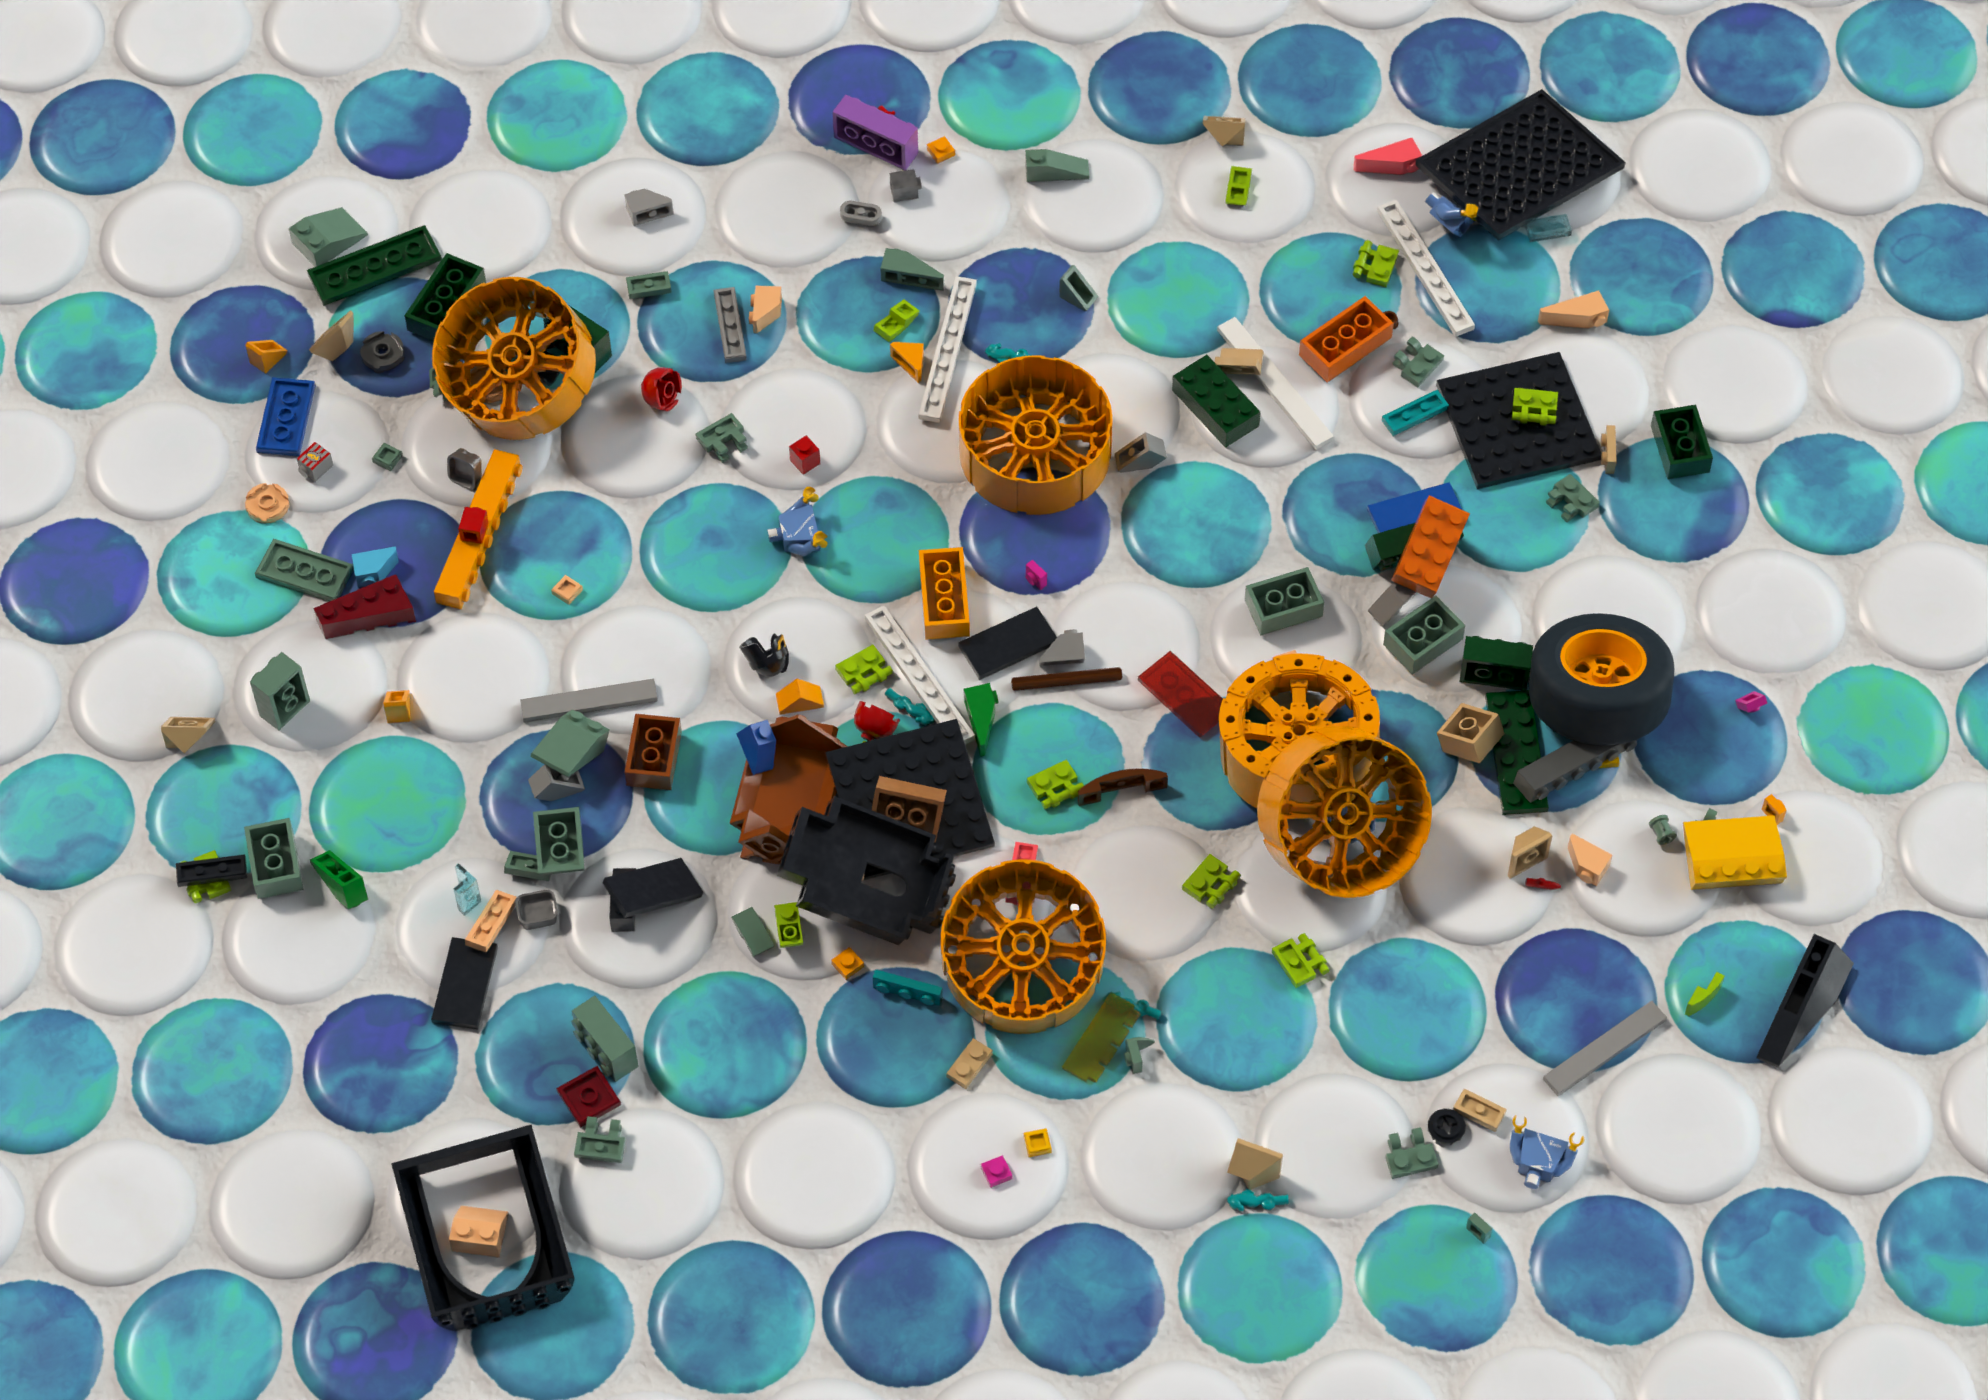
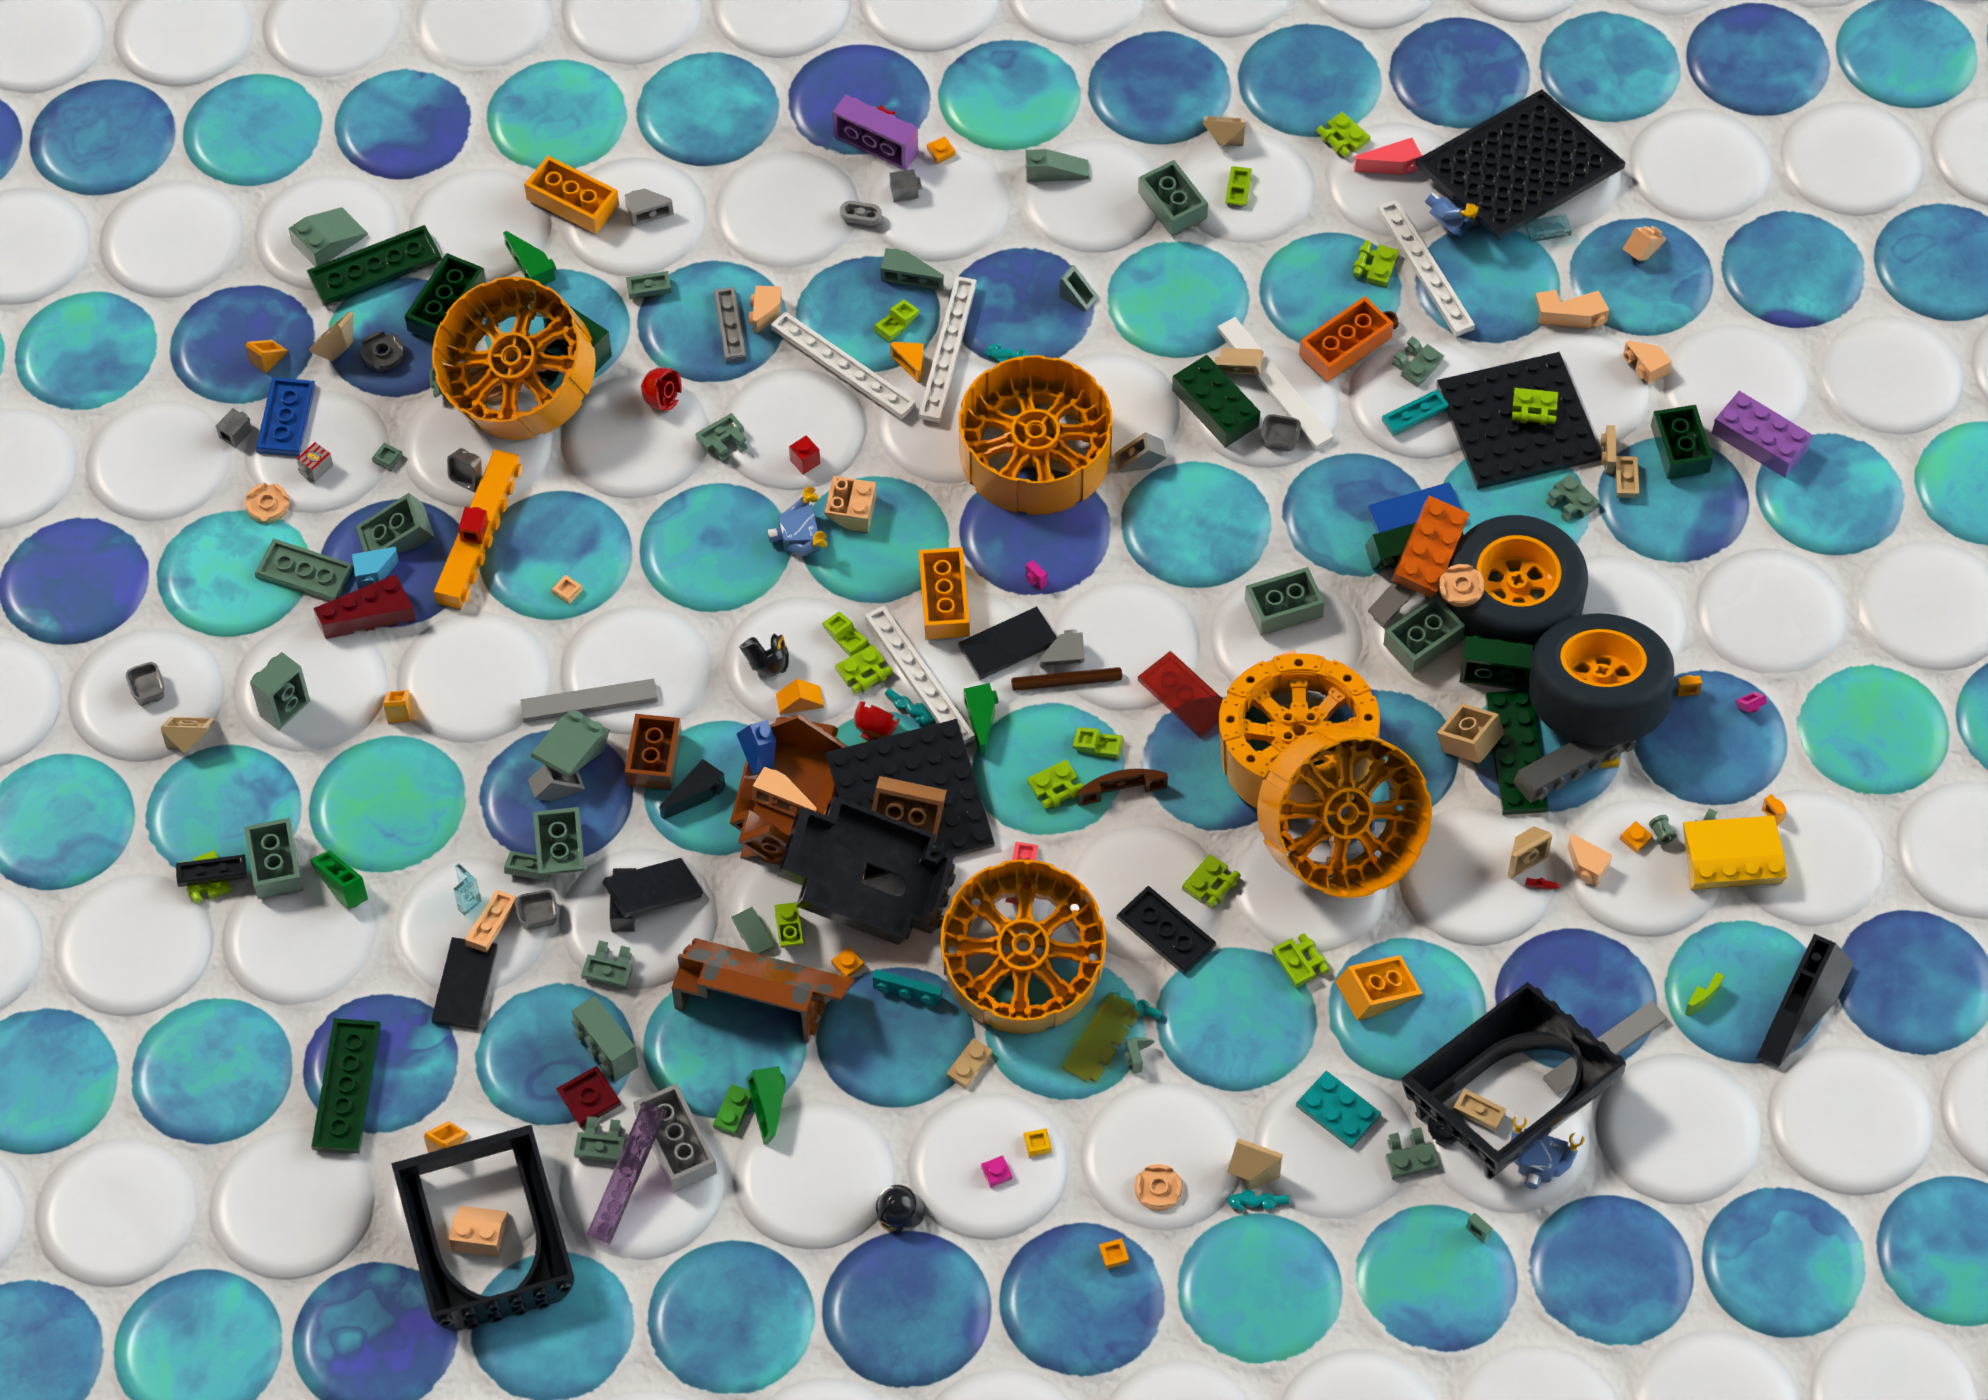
(145, 683): none -> flat silver piece
(234, 427): none -> flat silver brick
(346, 1086): none -> dark green plate
(398, 525): none -> sand green slope
(444, 1137): none -> light orange slope
(530, 259): none -> green slope
(572, 194): none -> light orange brick
(608, 971): none -> sand green plate
(626, 1172): none -> clear purple plate
(679, 1141): none -> light grey brick
(695, 789): none -> black slope
(732, 1110): none -> bright green plate
(756, 978): none -> dark orange panel
(767, 1094): none -> green slope
(779, 793): none -> light nougat slope
(843, 365): none -> white plate
(845, 634): none -> lime slope
(851, 503): none -> light nougat slope
(905, 1210): none -> black helmet
(1094, 743): none -> lime slope
(1113, 1253): none -> light orange plate
(1158, 1187): none -> light nougat tile
(1166, 930): none -> black tile
(1172, 197): none -> sand green brick
(1280, 432): none -> flat silver piece
(1338, 1109): none -> teal plate
(1347, 131): none -> lime plate
(1377, 986): none -> light orange slope
(1461, 585): none -> light nougat tile
(1515, 1025): none -> black panel
(1533, 548): none -> black wheel
(1547, 298): none -> light nougat tile
(1627, 477): none -> tan plate
(1636, 837): none -> light orange plate
(1644, 242): none -> light nougat slope
(1648, 360): none -> light nougat slope
(1688, 685): none -> light orange plate
(1761, 434): none -> medium lavender brick

